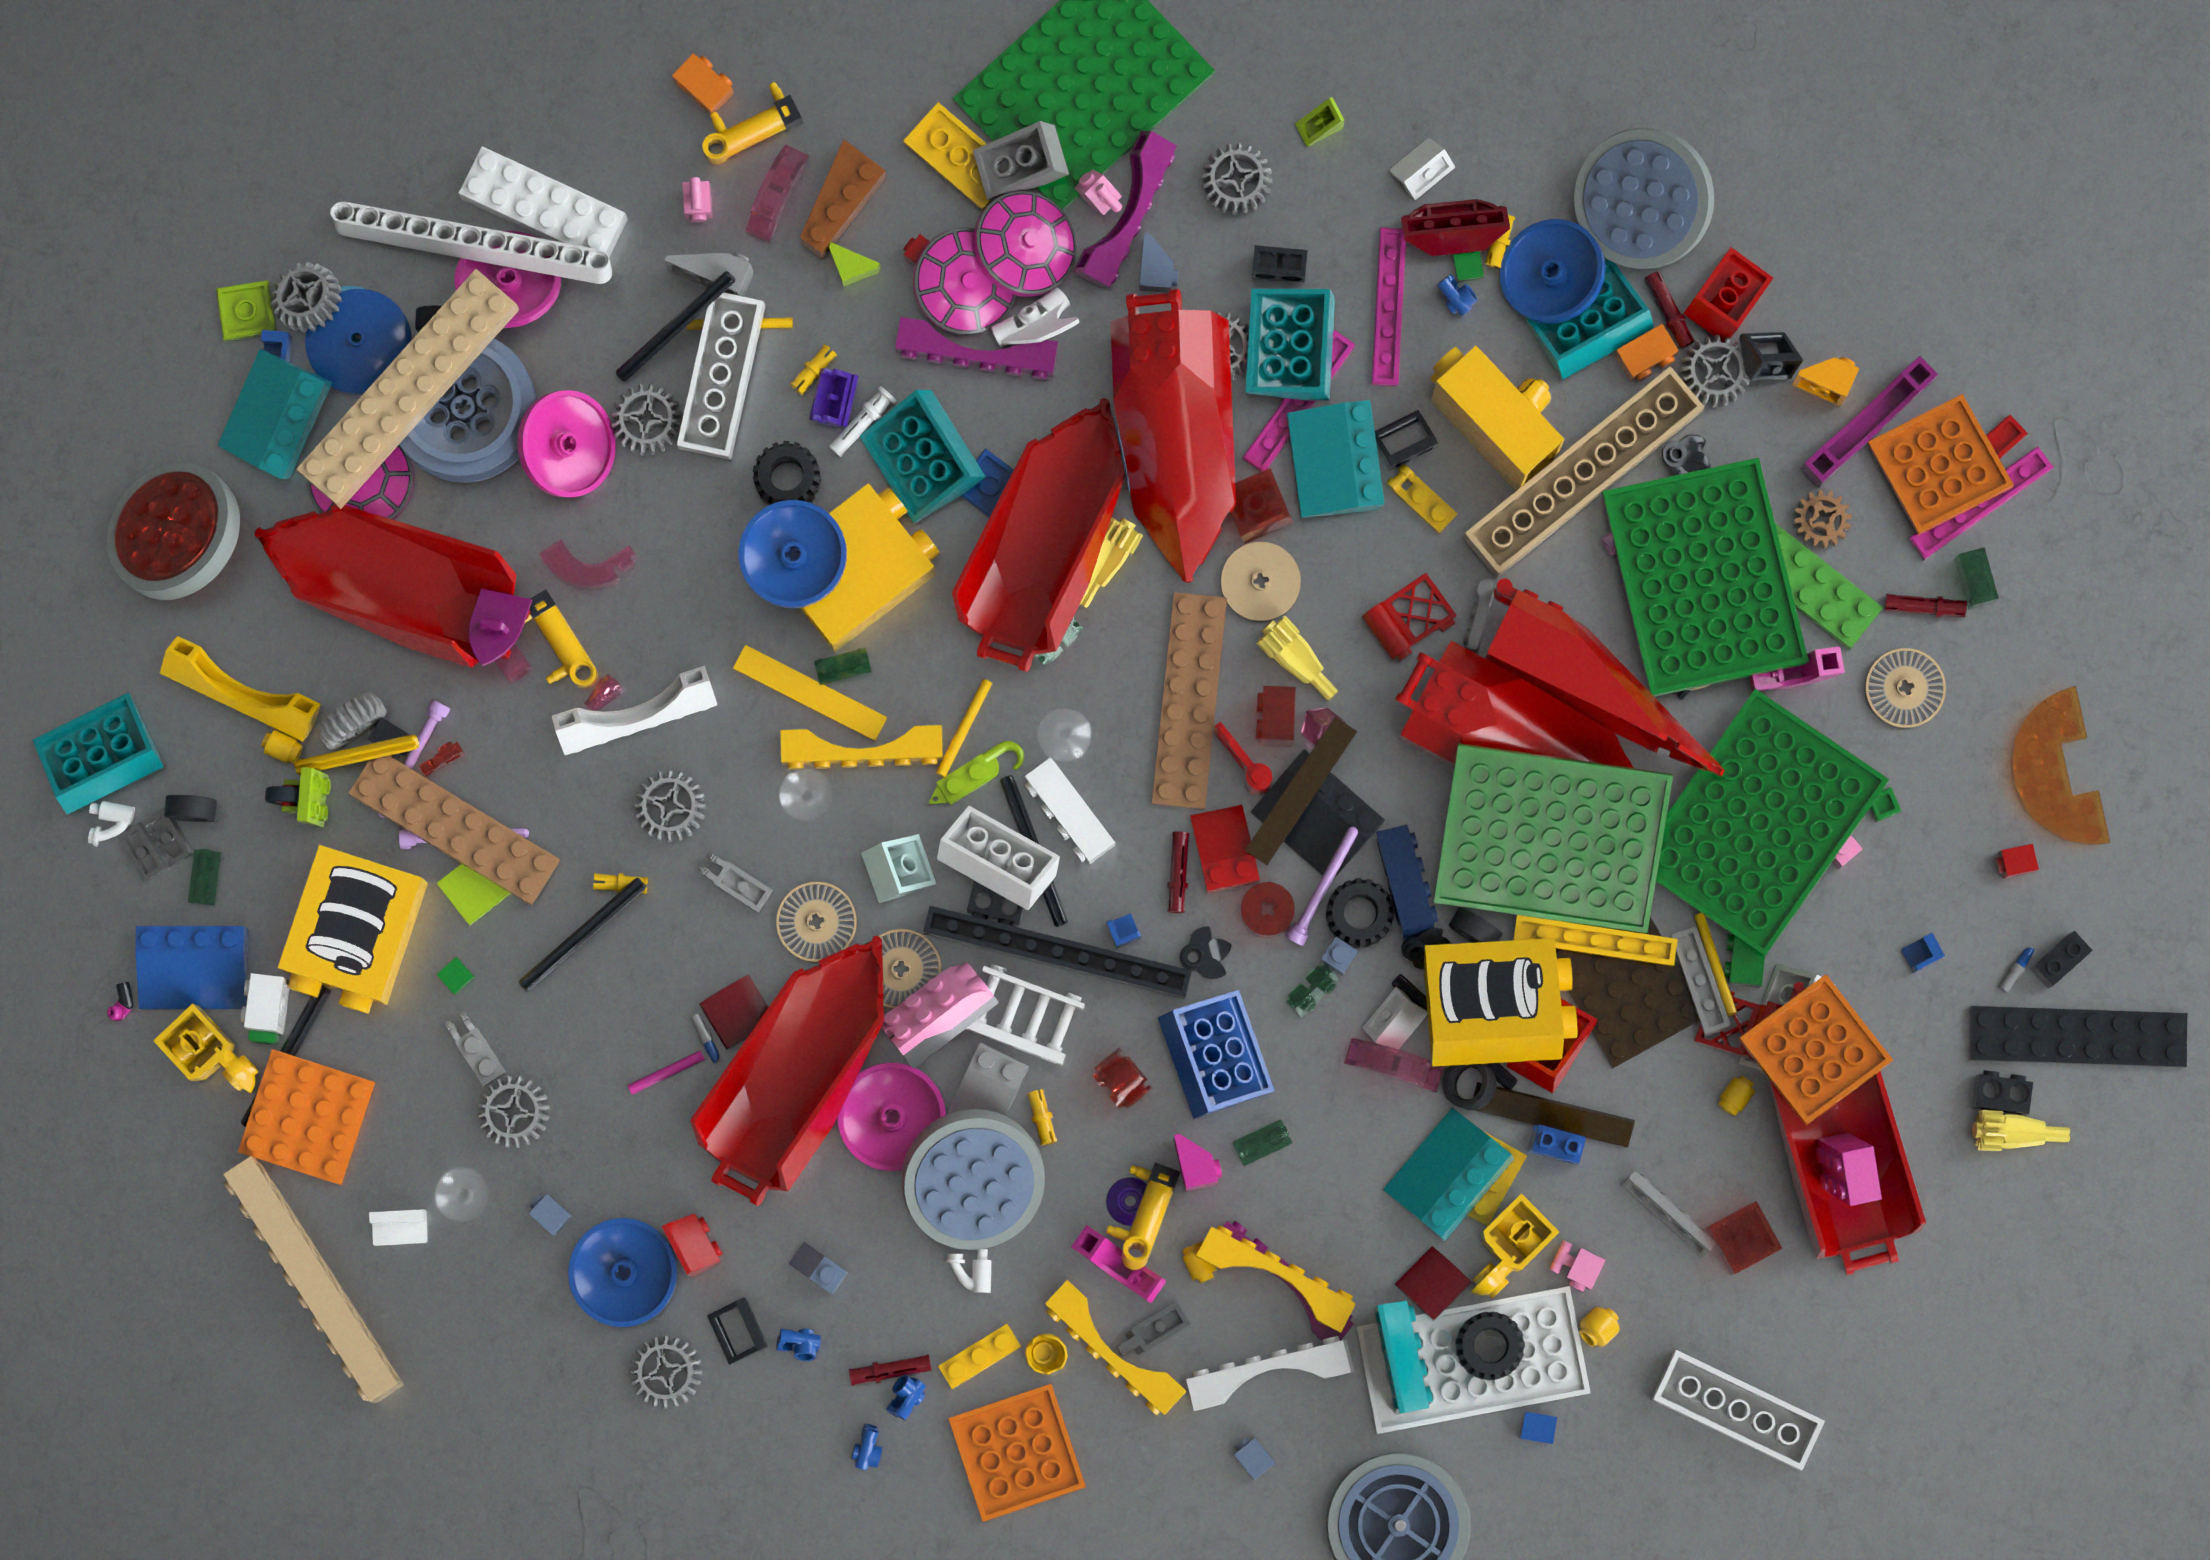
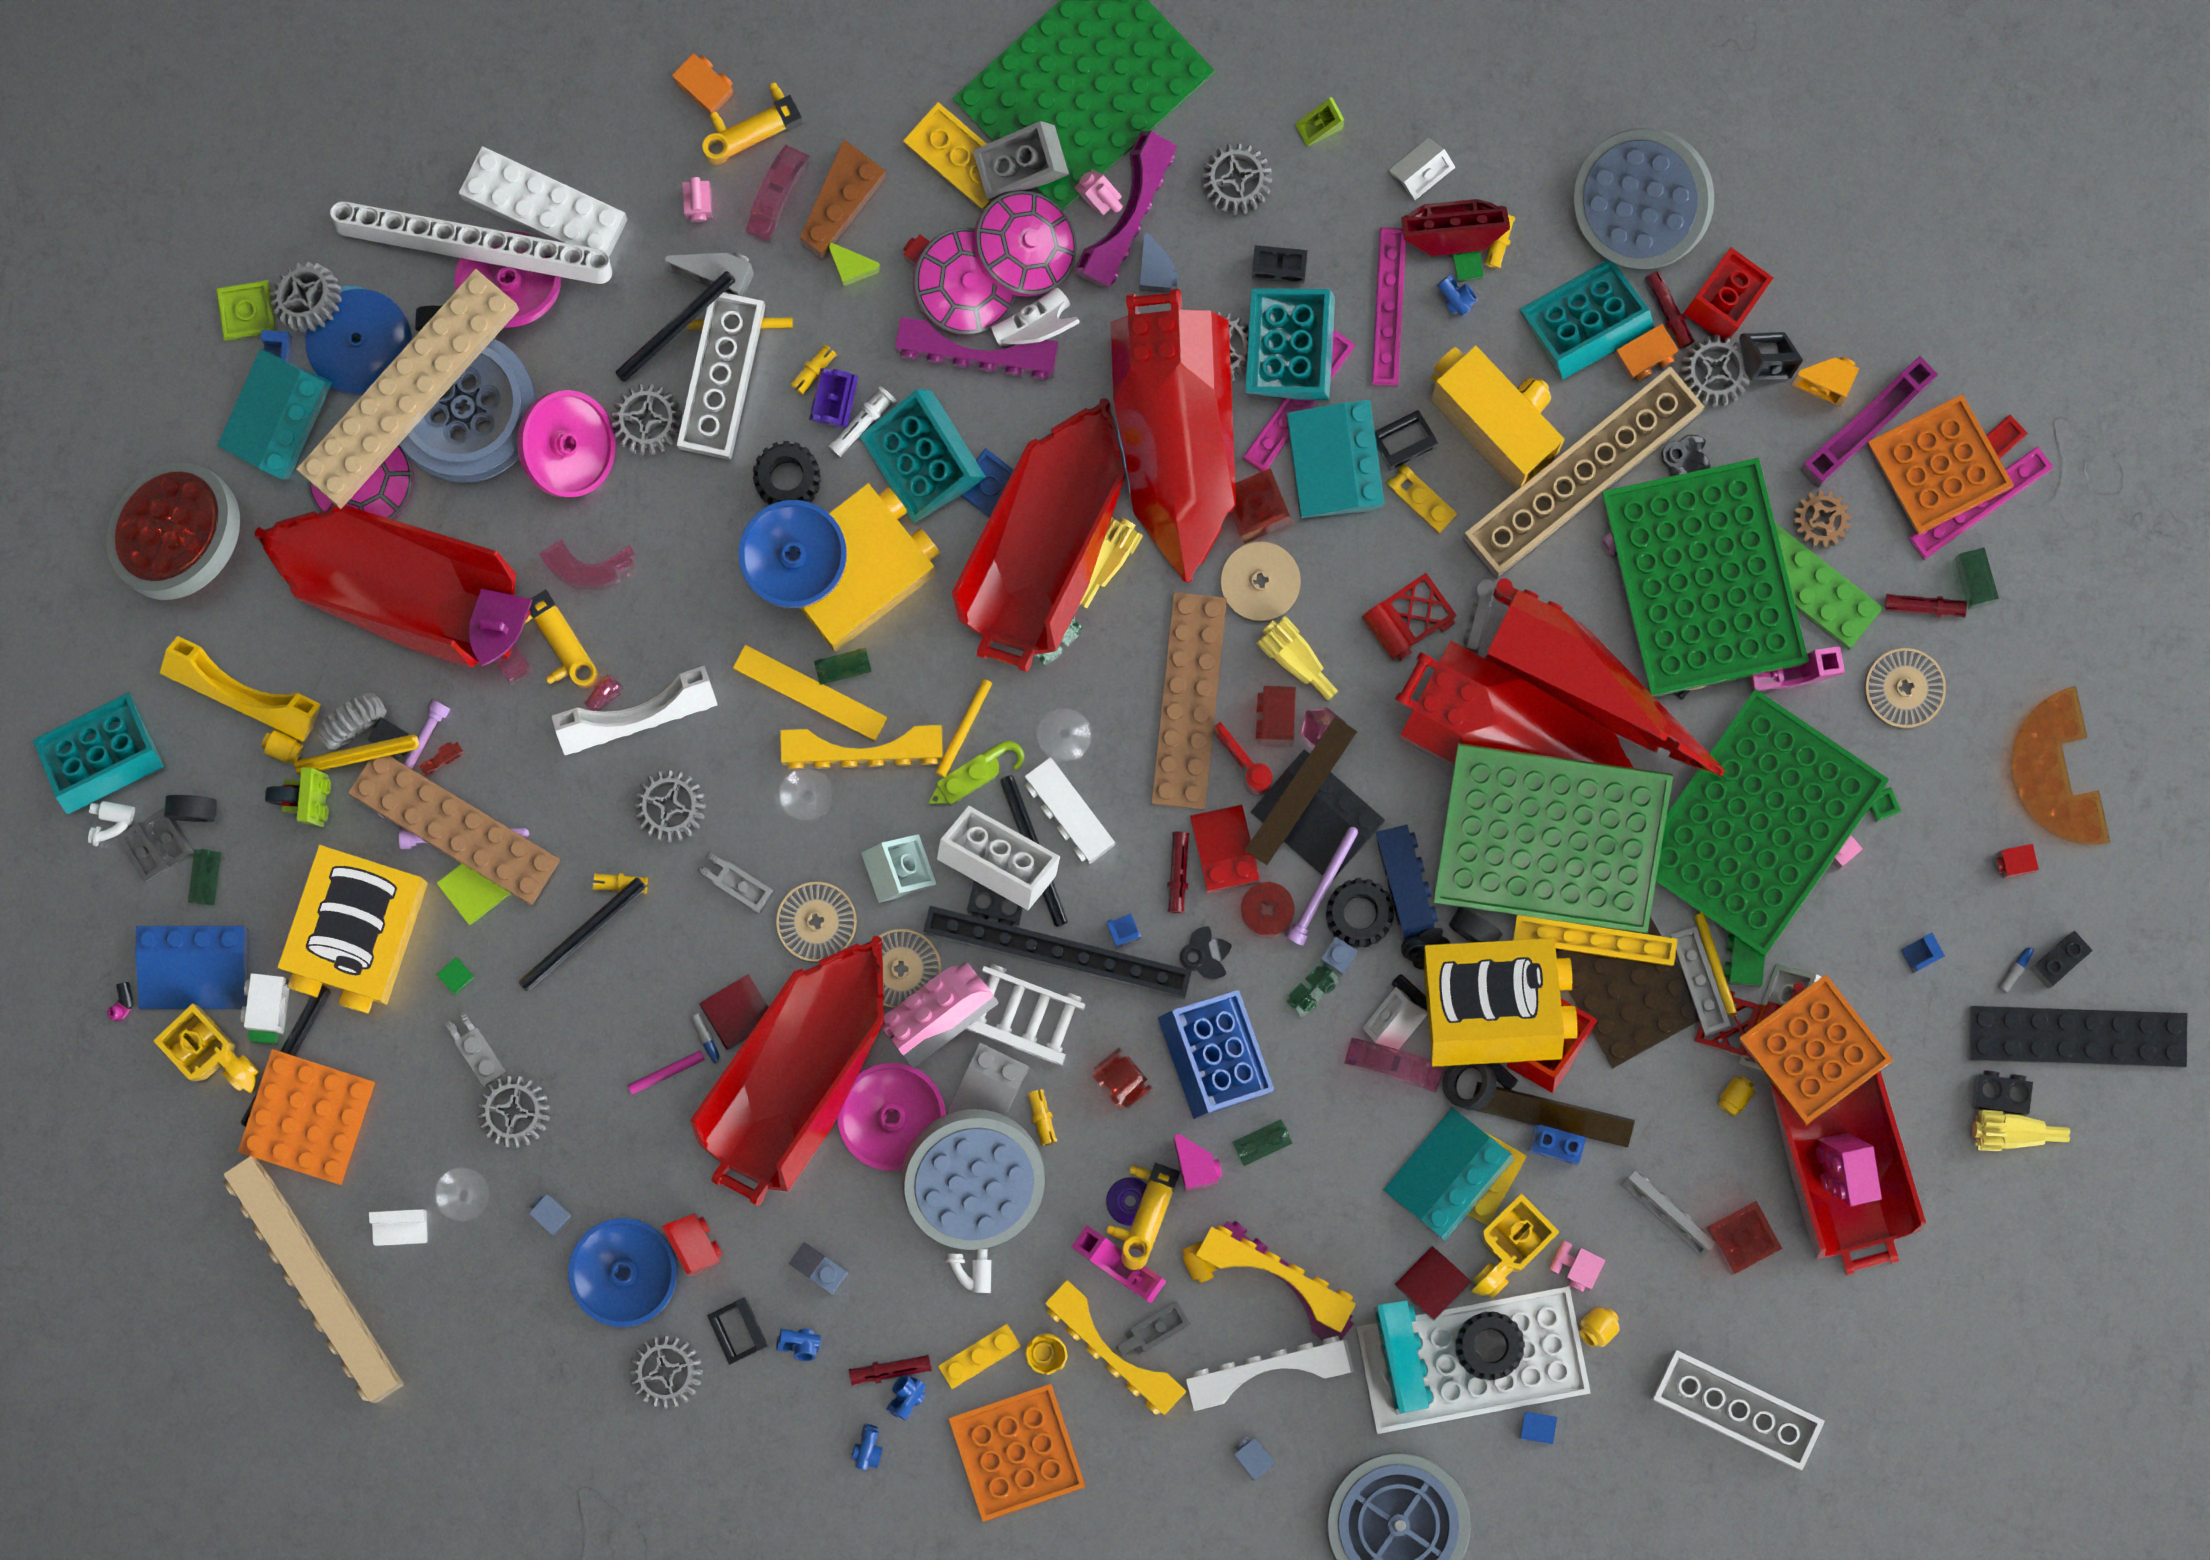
(1552, 271): blue dish -> none

